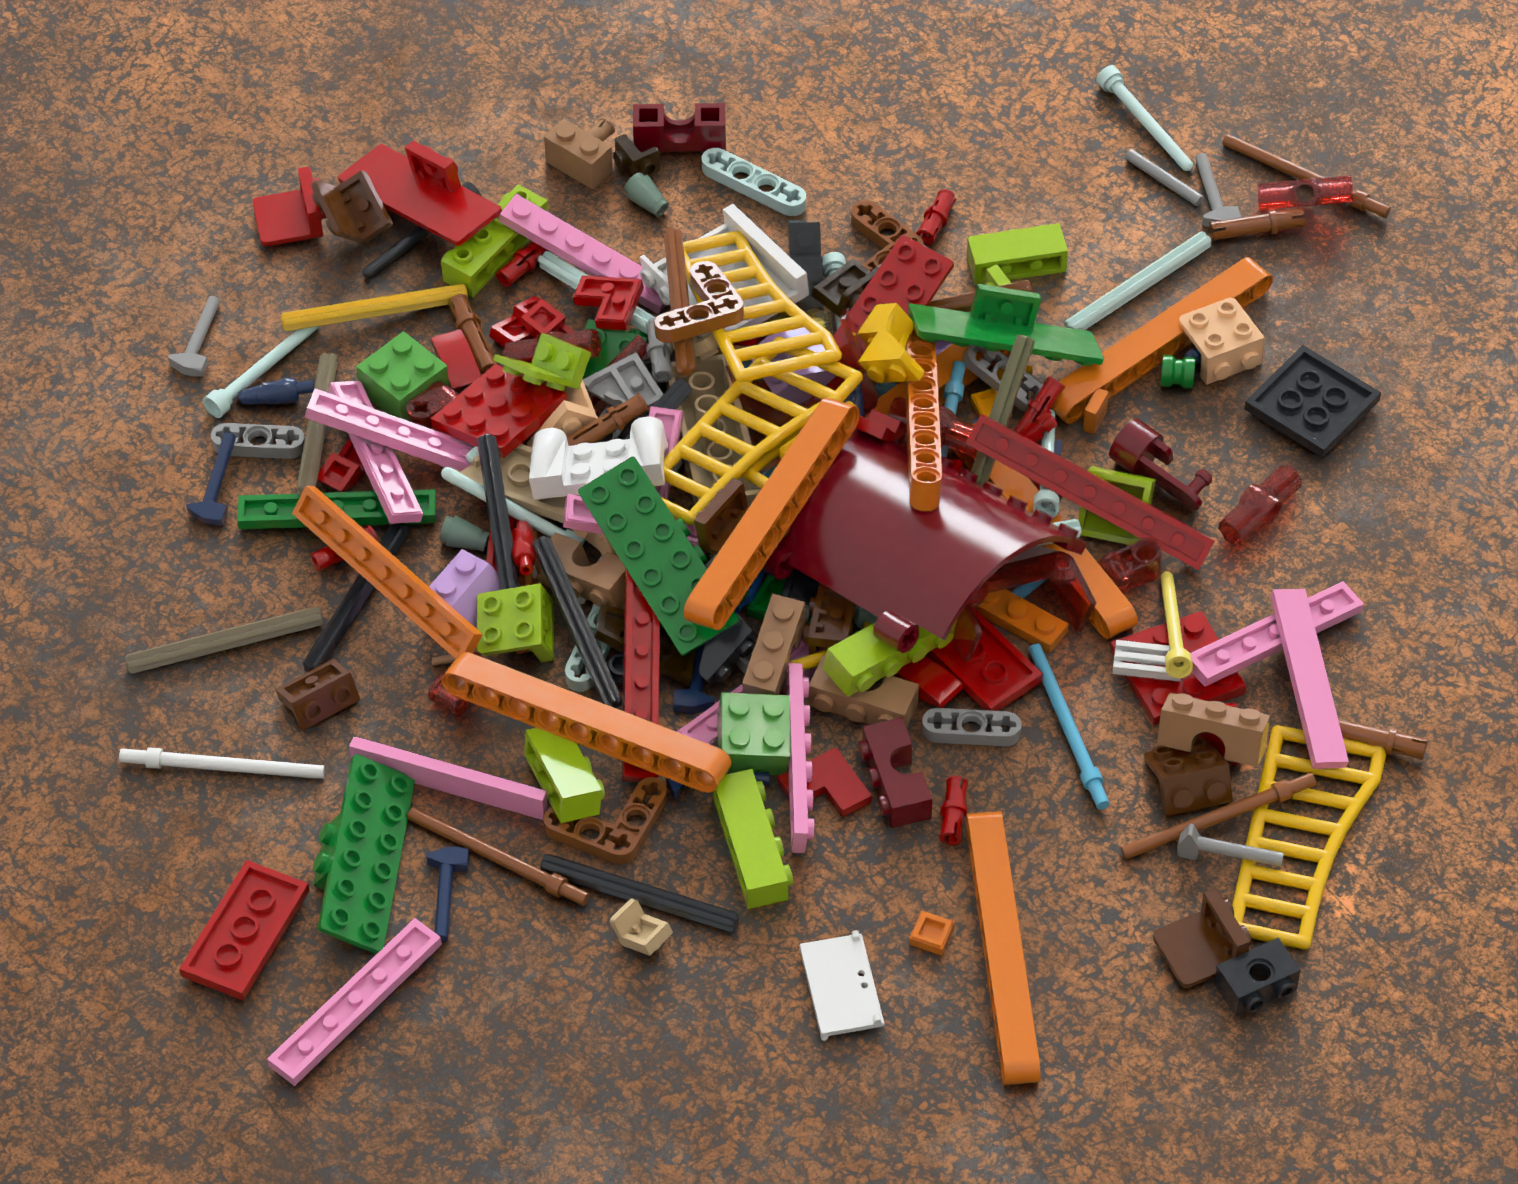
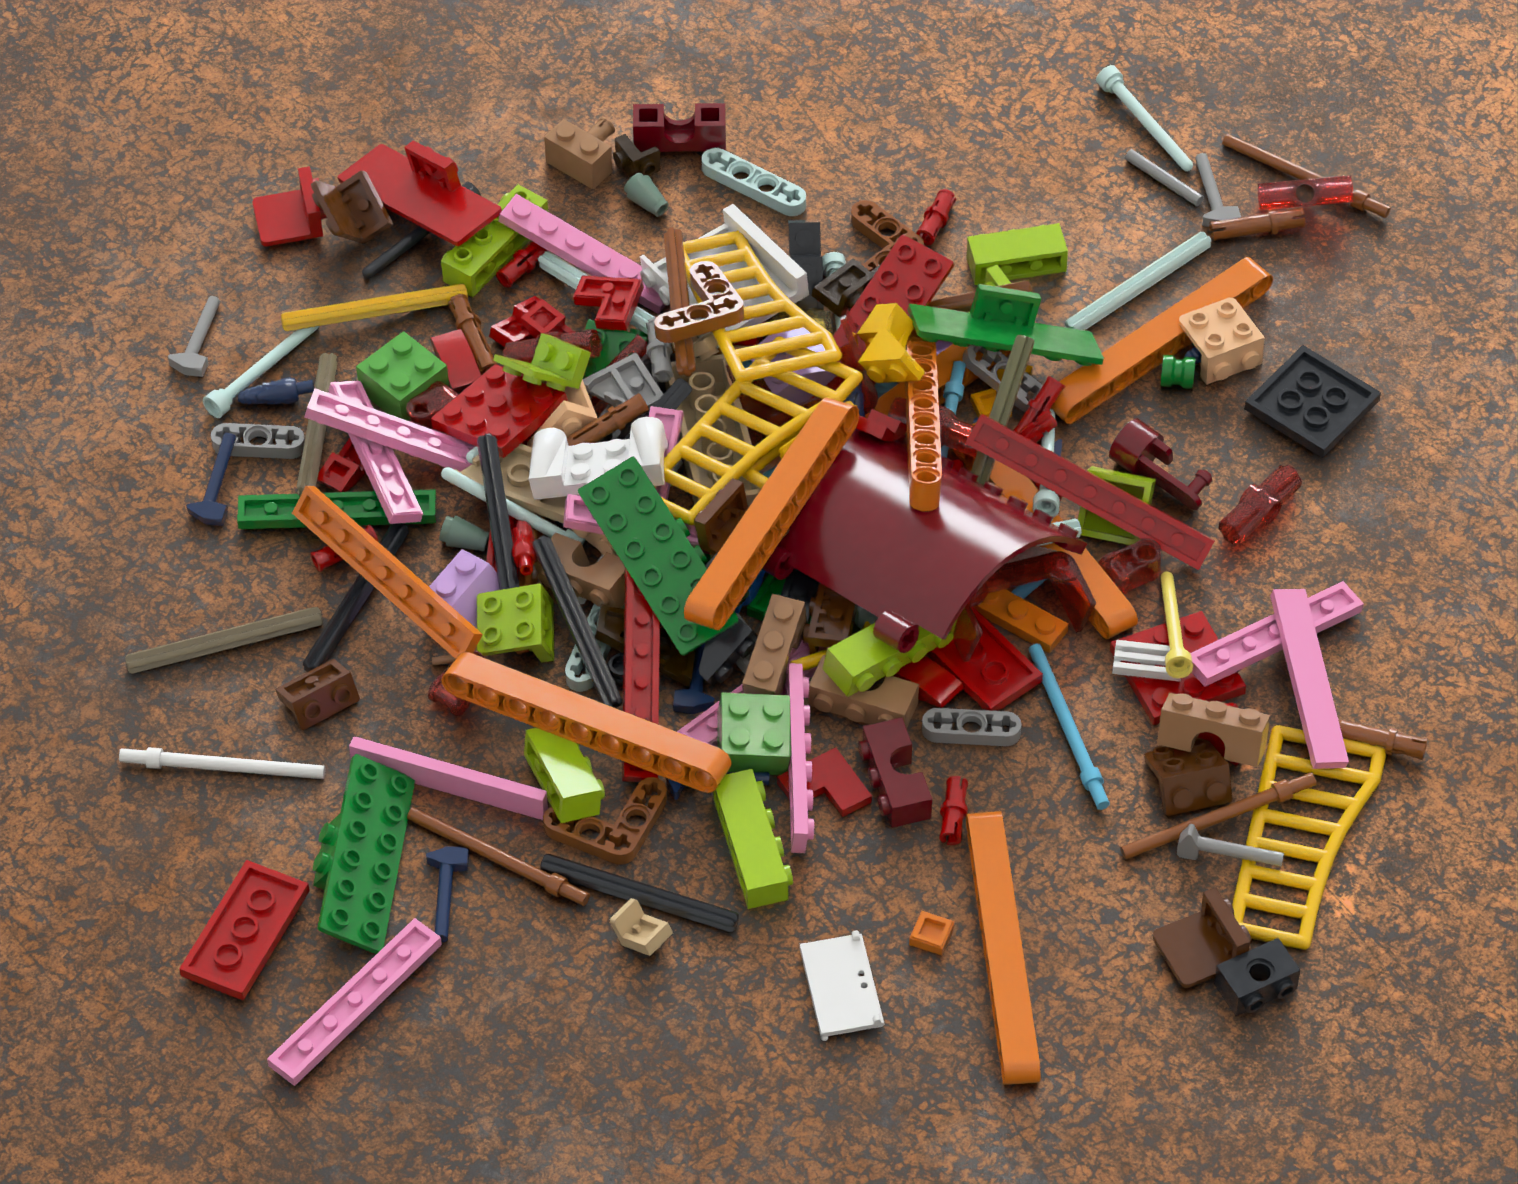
(1095, 411): orange tile -> none

